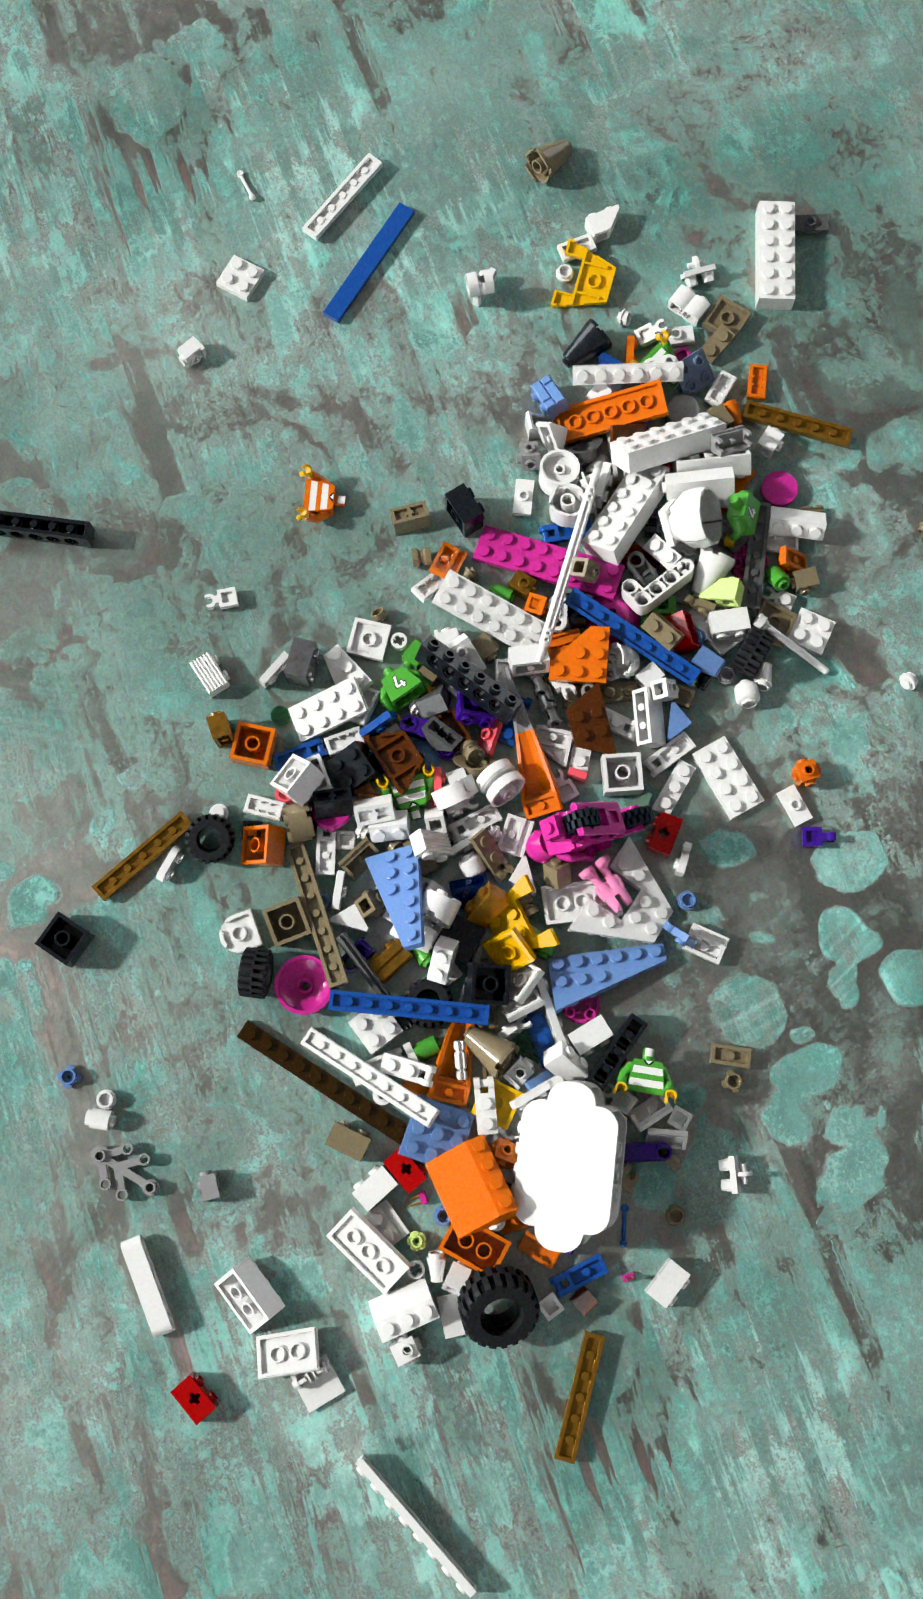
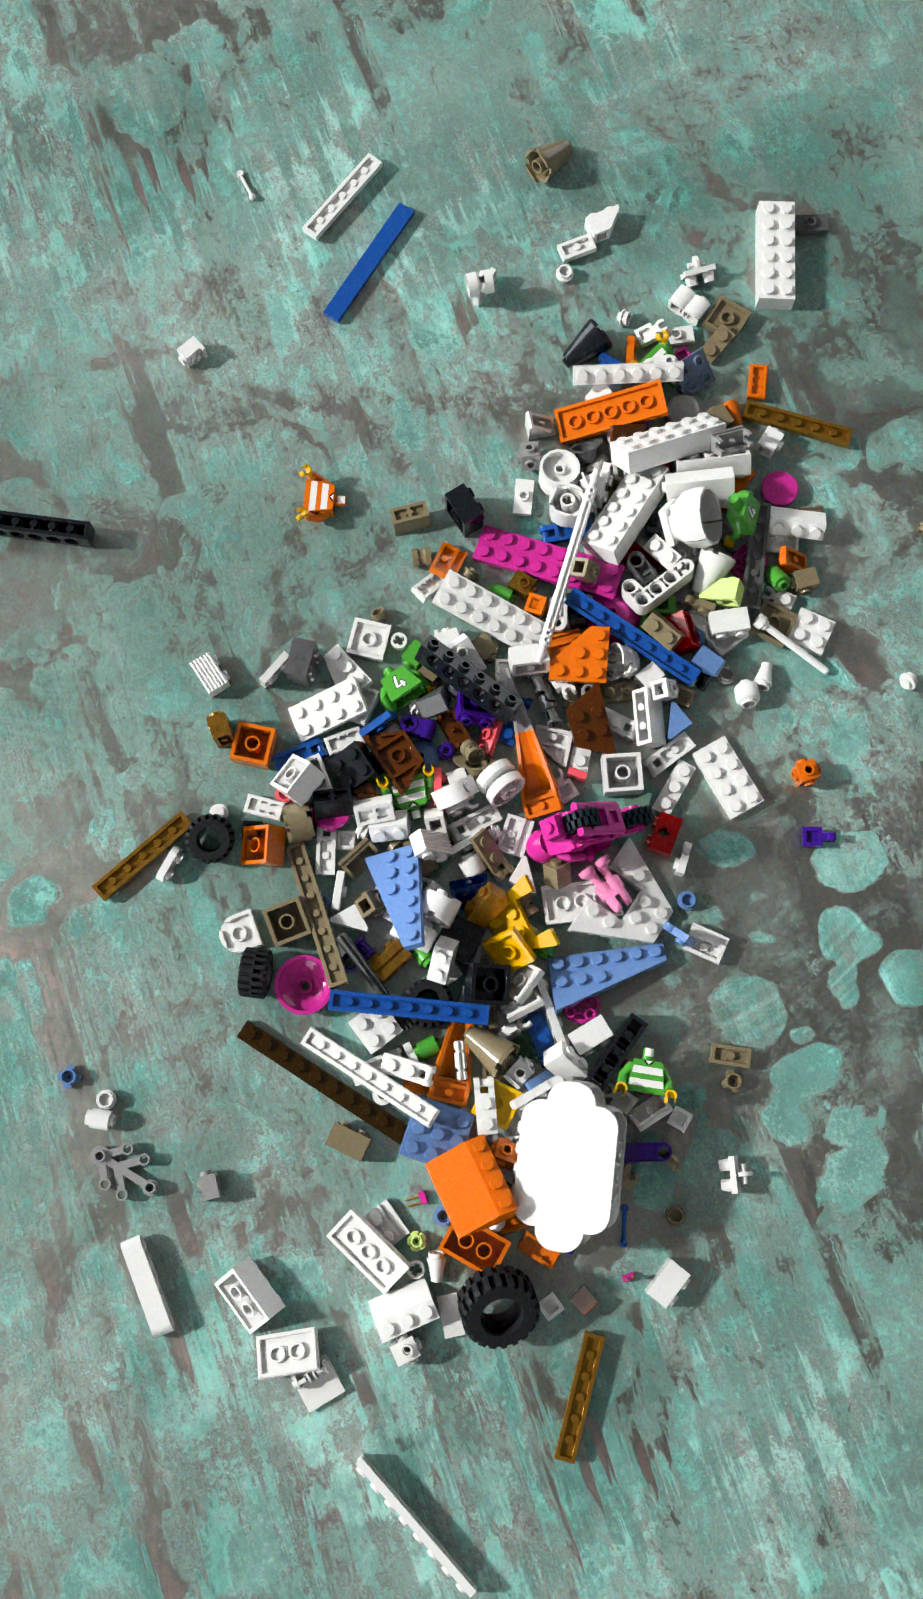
(64, 939): black brick -> none
(198, 1408): red brick -> none
(225, 598): white plate -> none
(240, 278): white plate -> none
(280, 715): clear green tile -> none
(375, 1187): white brick -> none
(407, 1181): red brick -> none
(440, 735): dark grey slope -> none
(456, 1277): white brick -> none
(549, 396): medium blue brick -> none
(552, 435): white slope -> none
(579, 1275): blue plate -> none
(593, 280): yellow wing -> none
(675, 1138): white plate -> none
(720, 388): white plate -> none
(752, 652): black tyre -> none
(794, 805): white plate -> none

